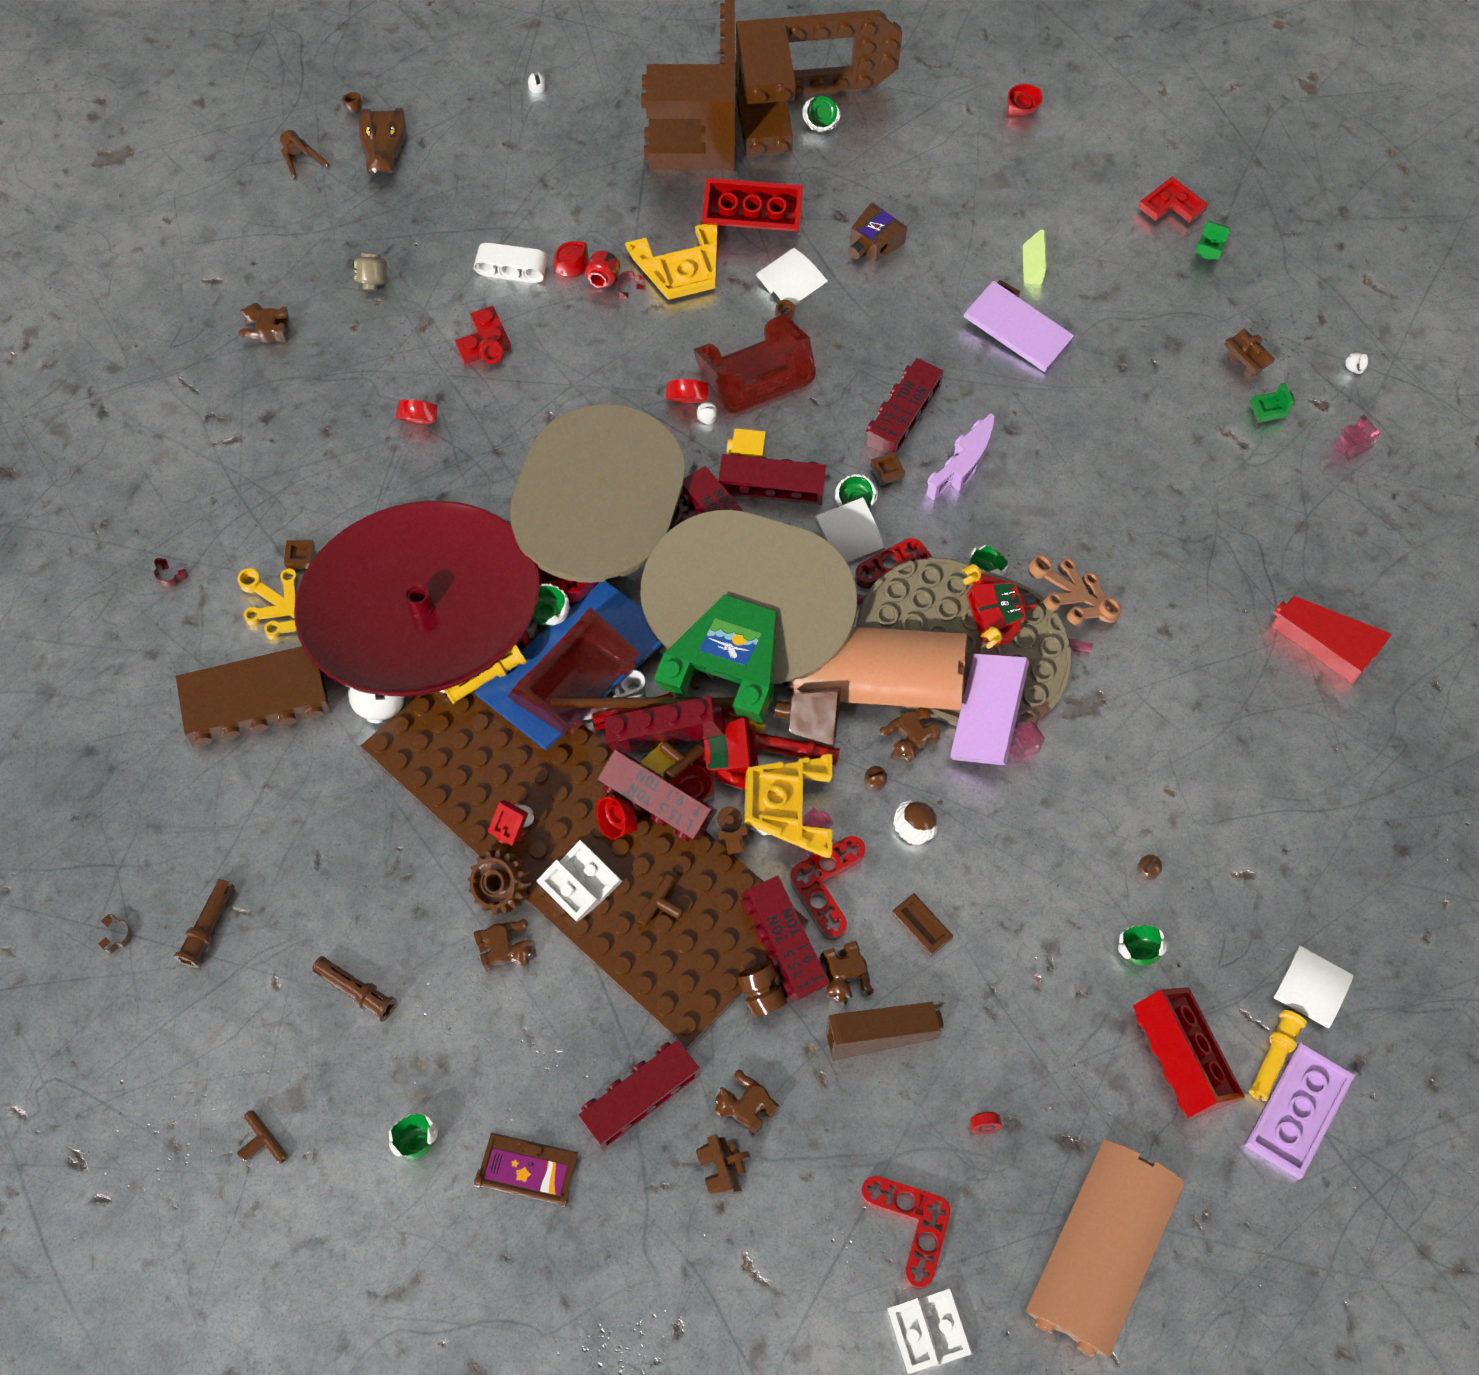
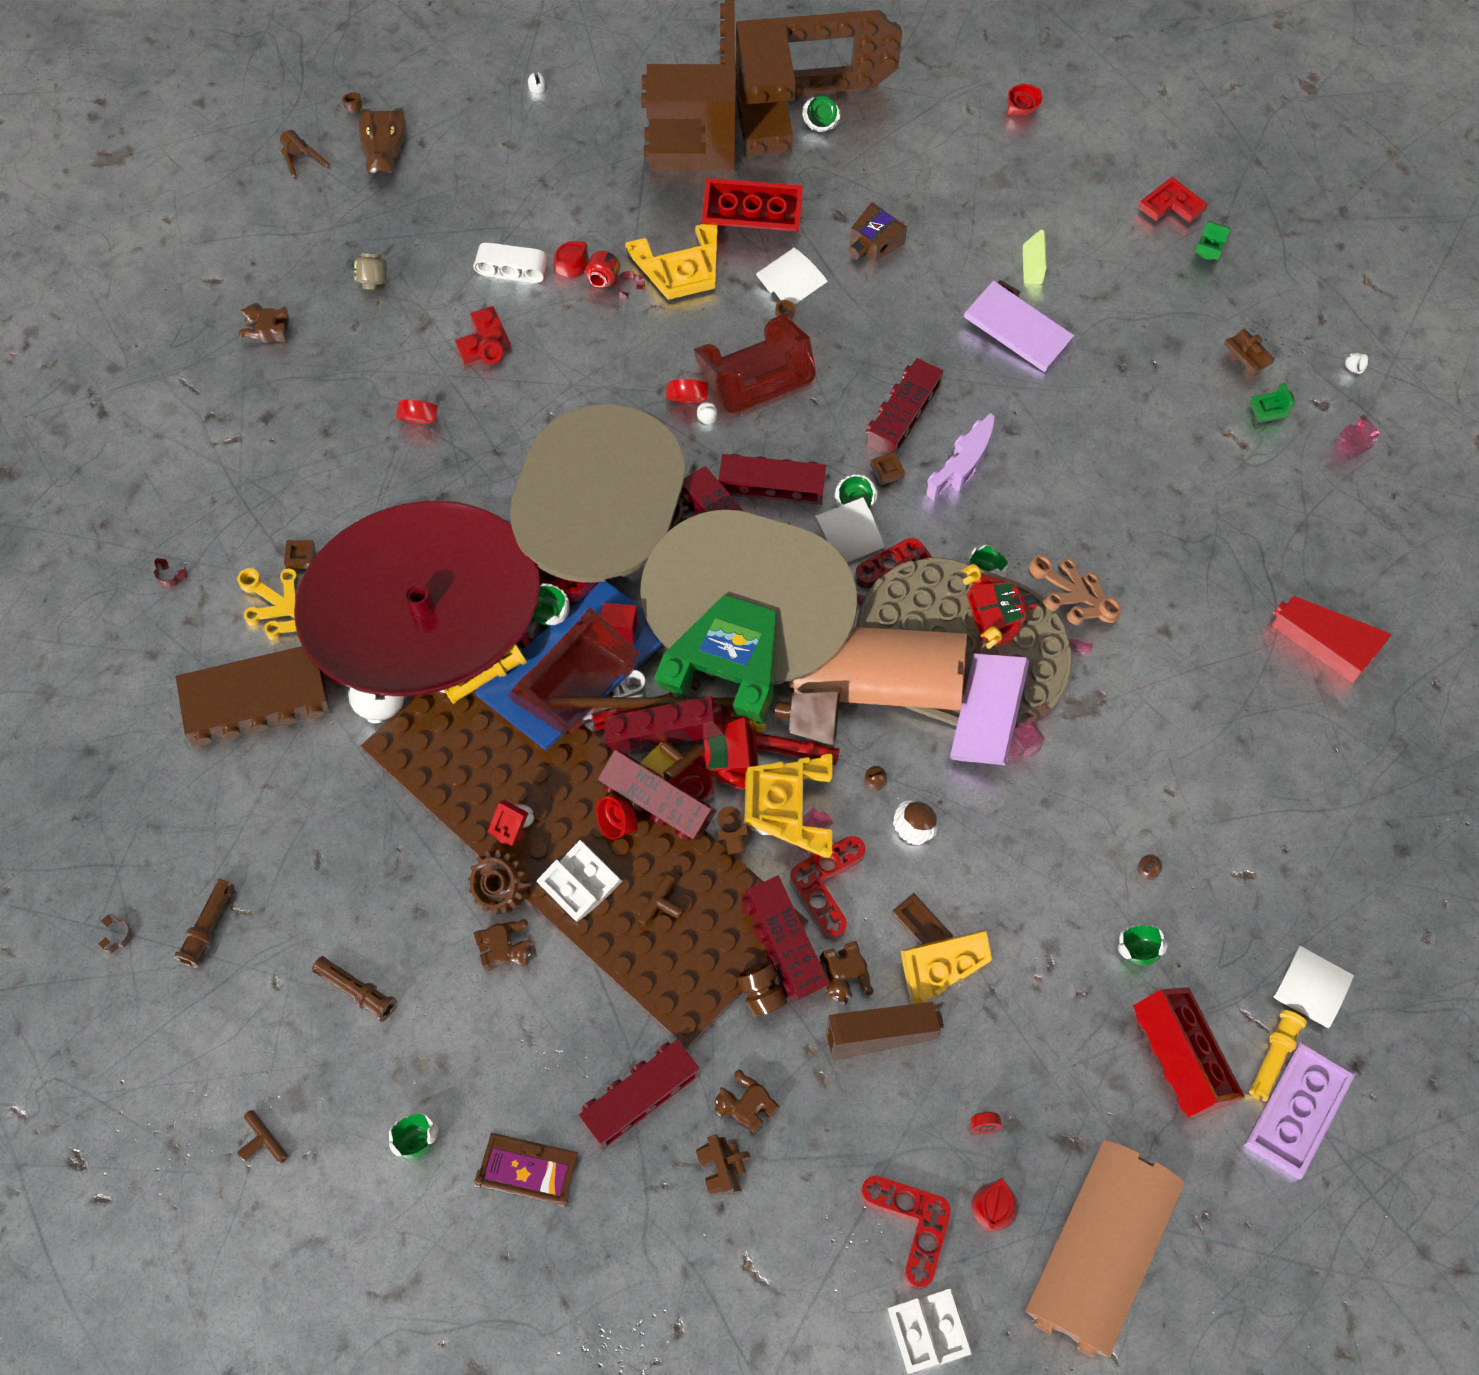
(622, 619): none -> red brick
(747, 443): yellow brick -> none
(915, 734): reddish brown animal -> none
(939, 964): none -> yellow wing
(995, 1206): none -> red hat

